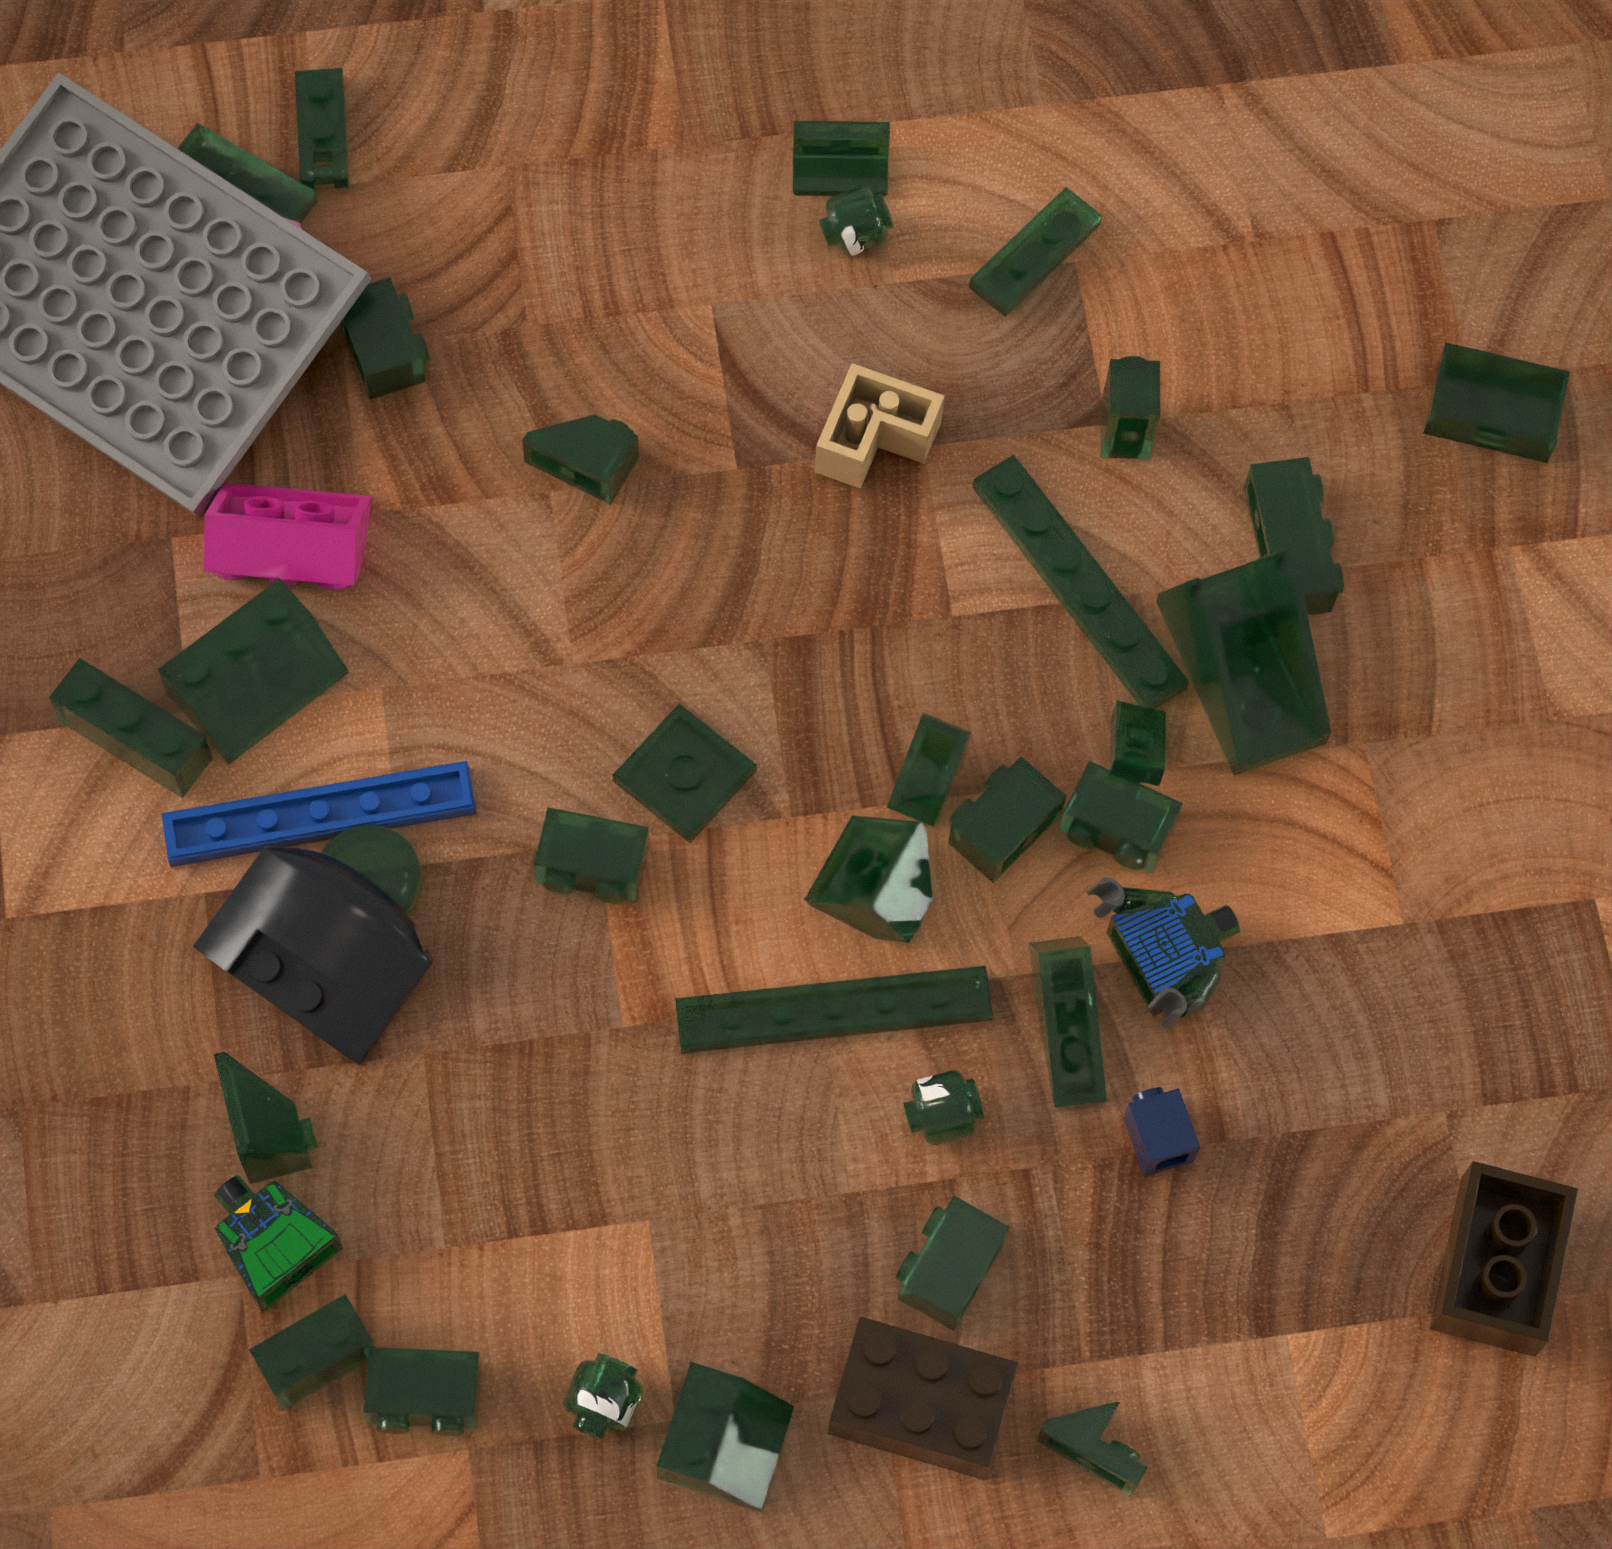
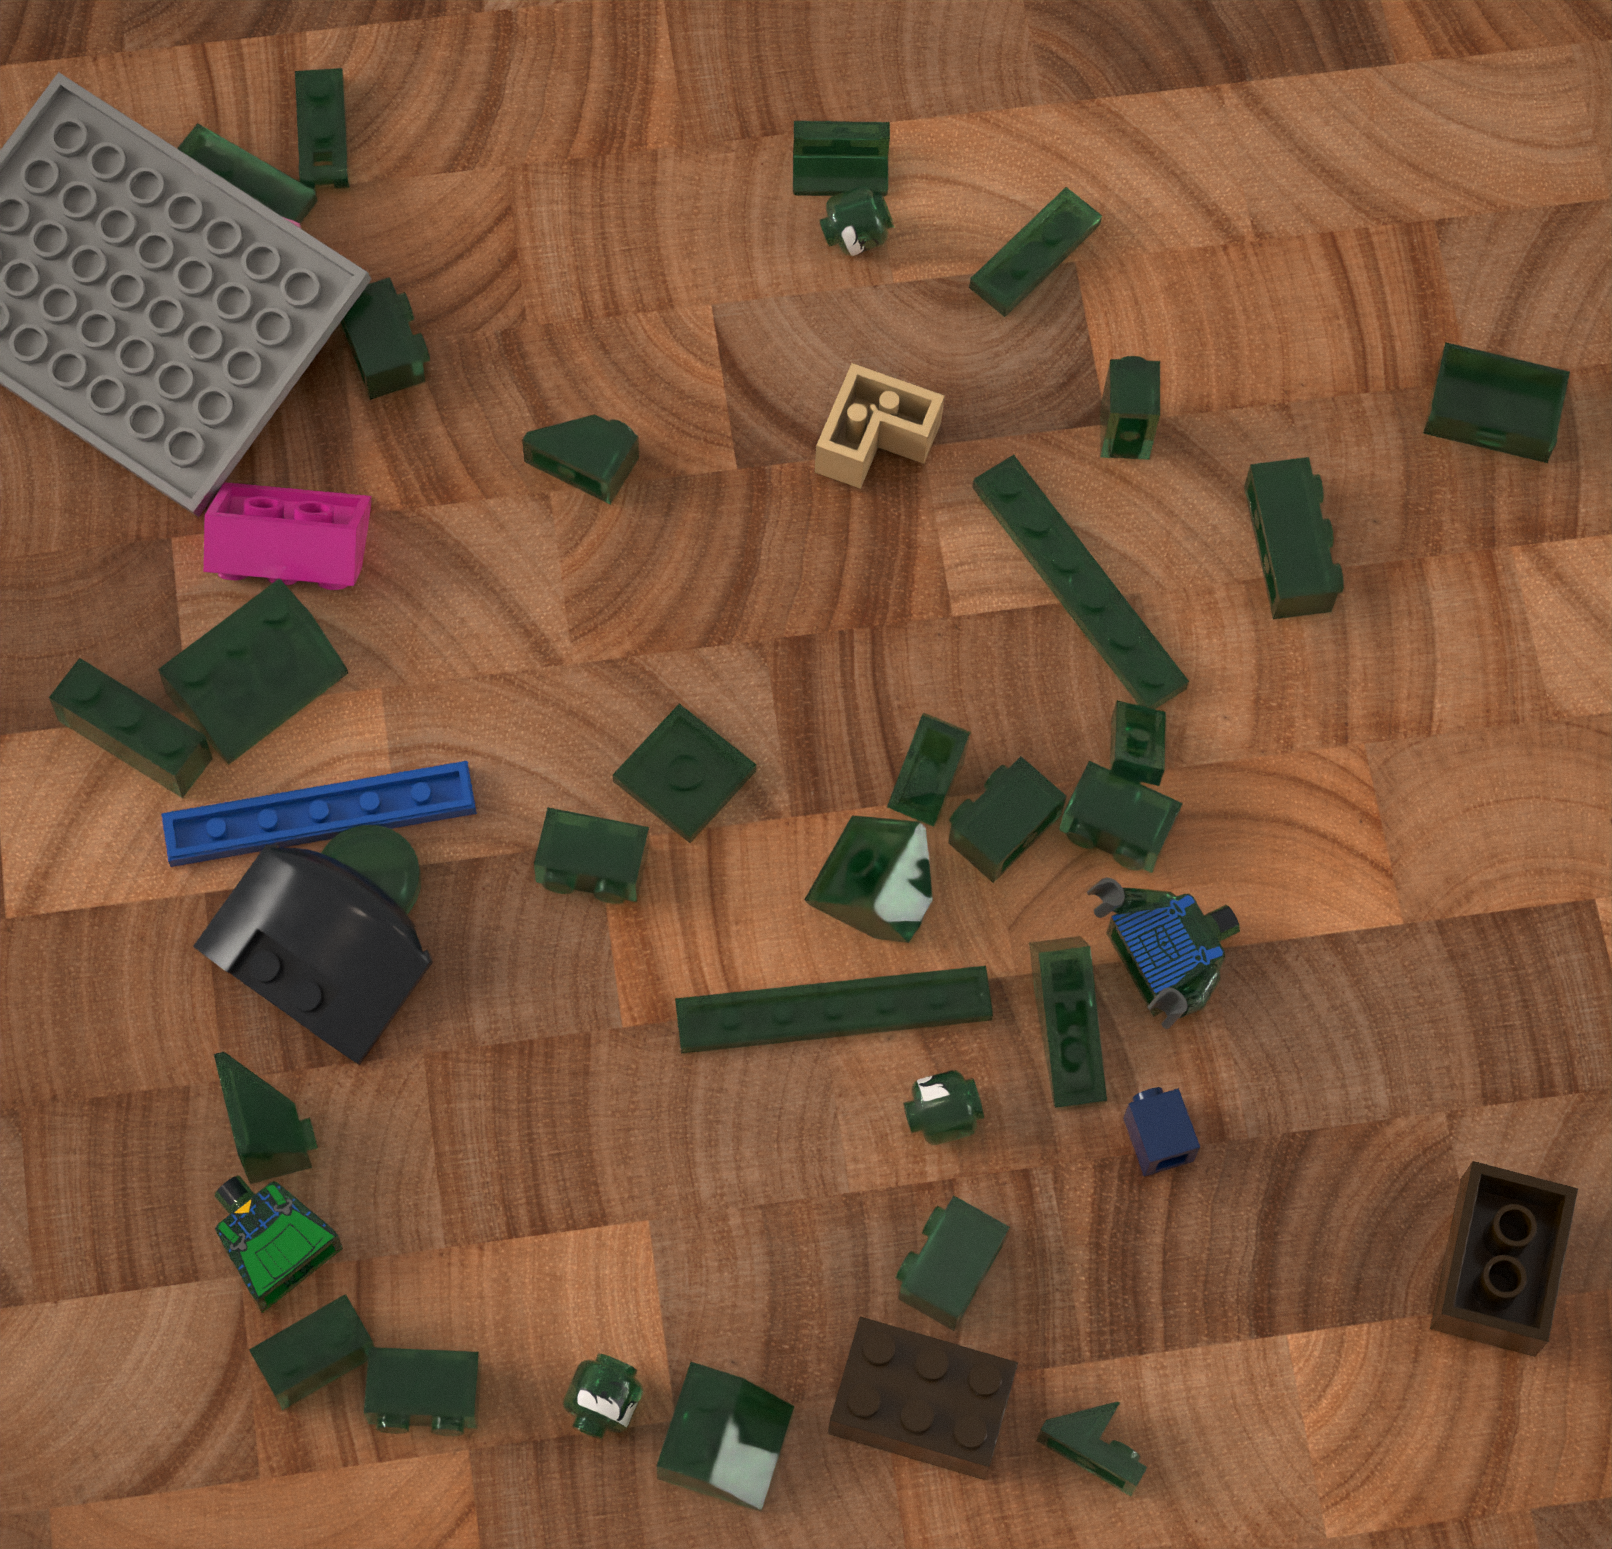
(1251, 660): clear green ladder -> none

